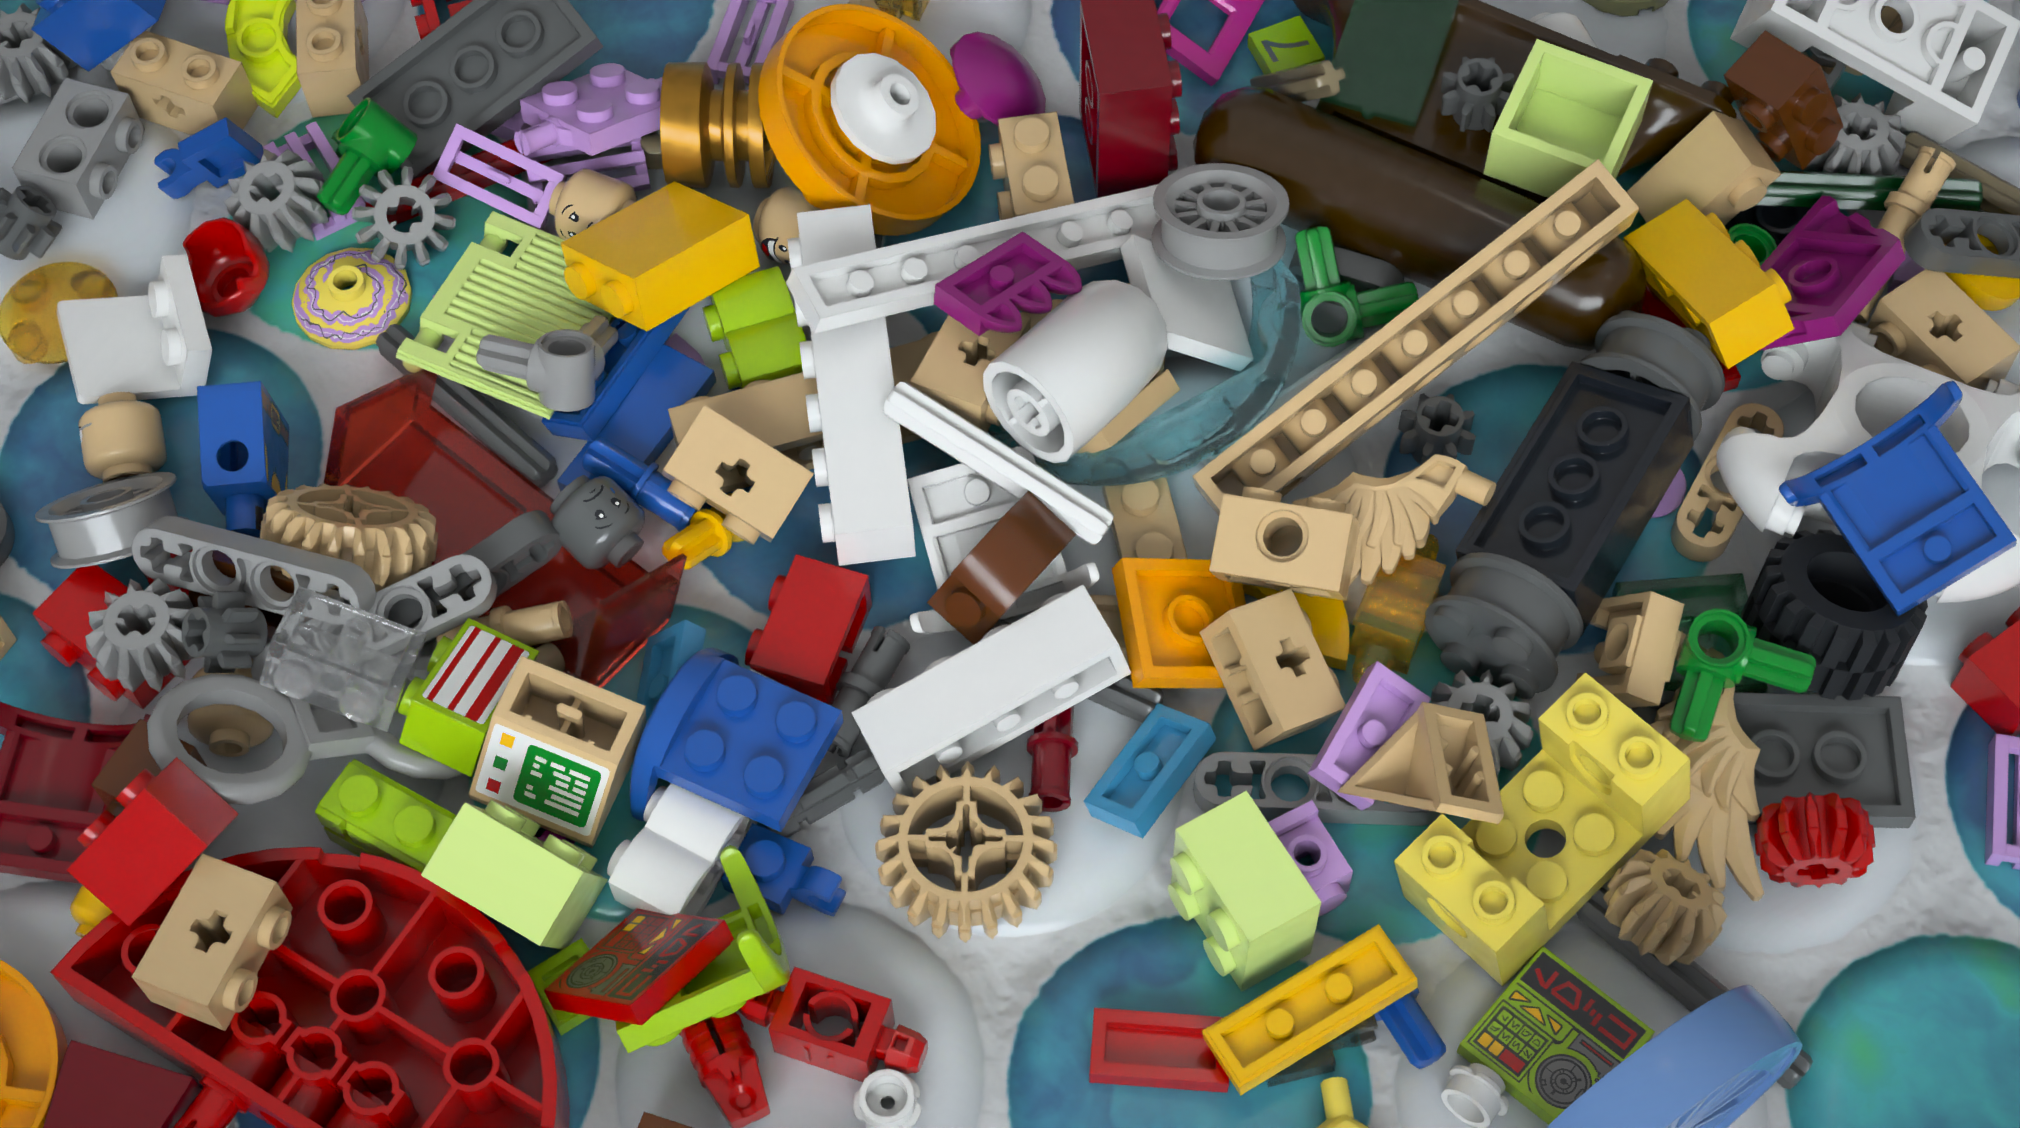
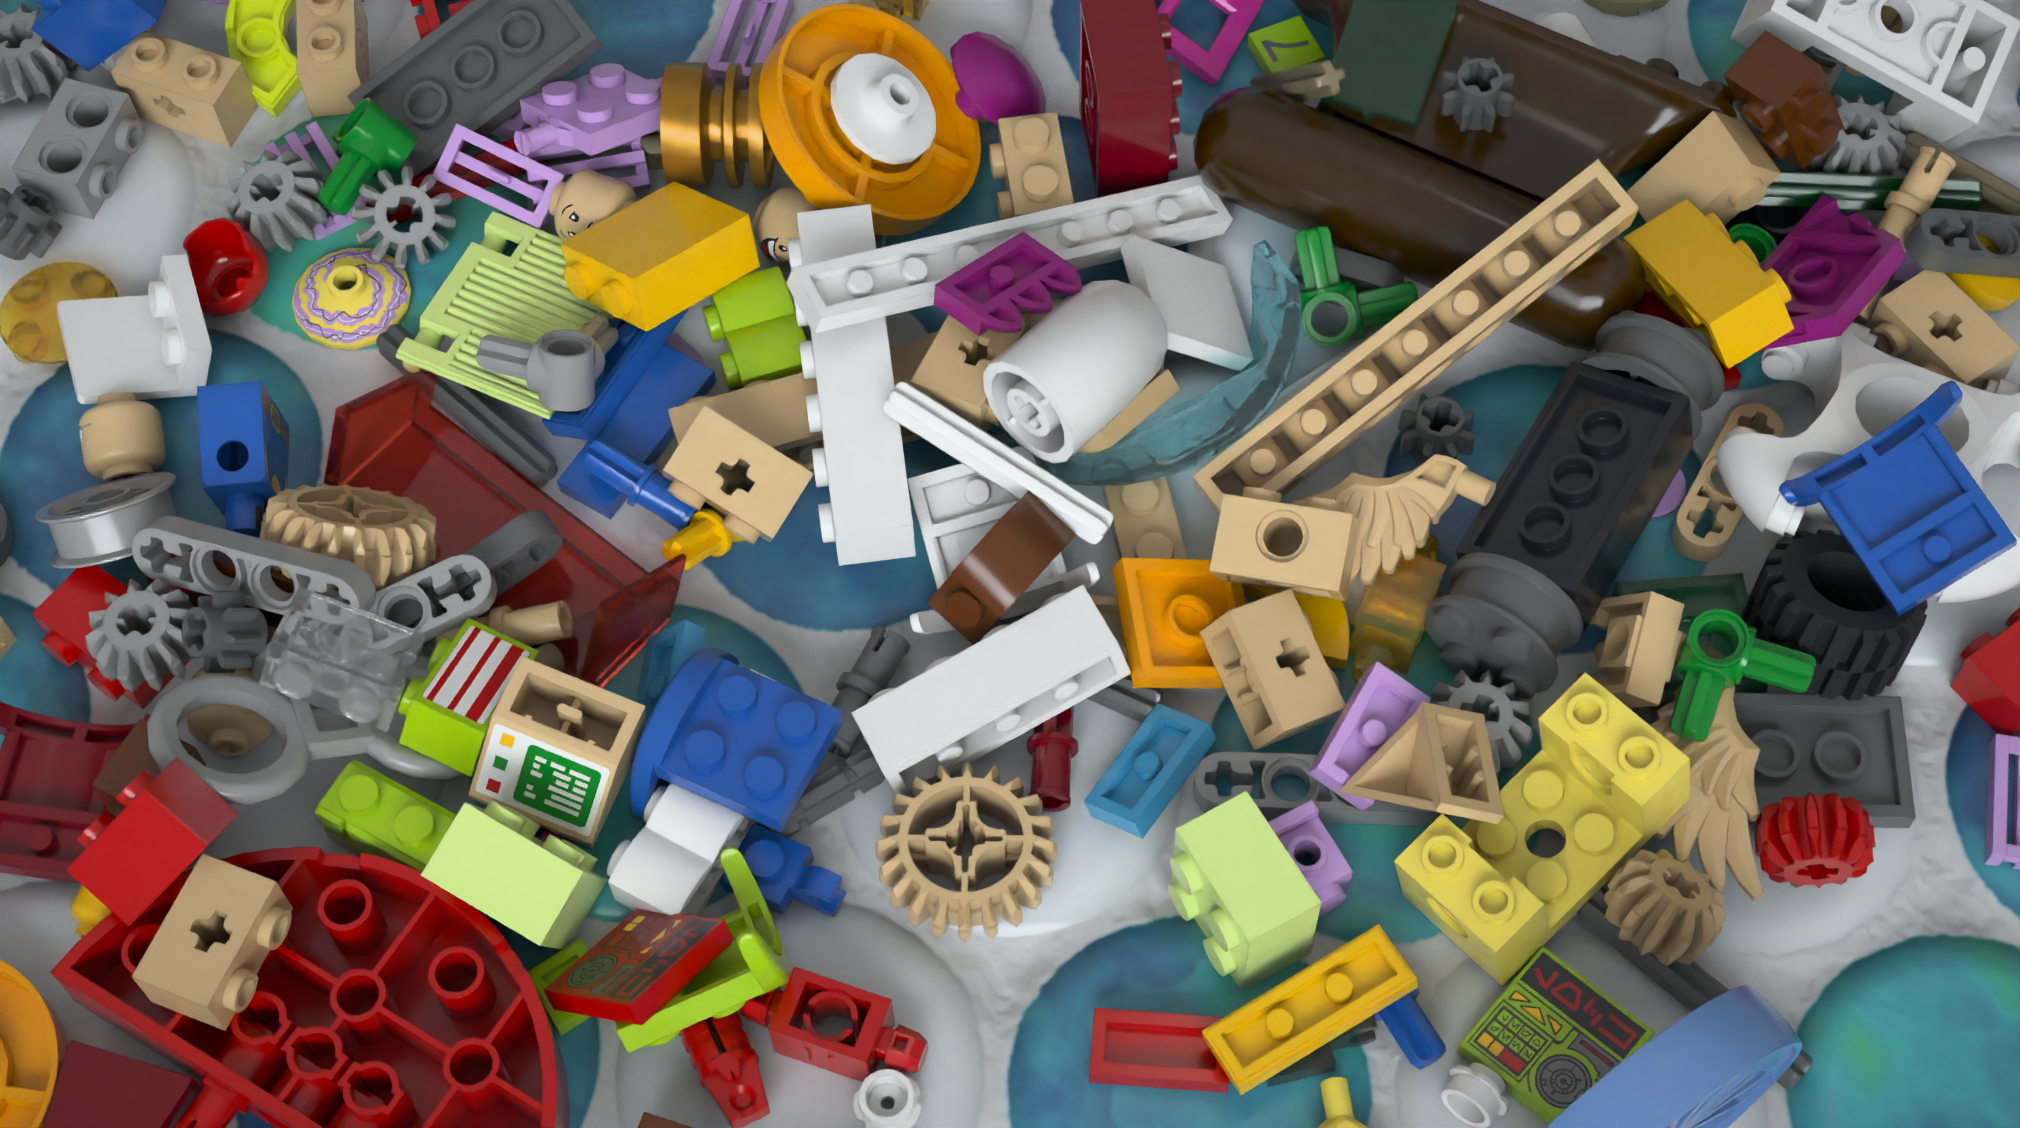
(207, 156): blue plate -> none
(598, 522): dark grey head -> none
(811, 620): red piece -> none
(1220, 221): light grey wheel -> none
(1564, 119): yellowish green piece -> none

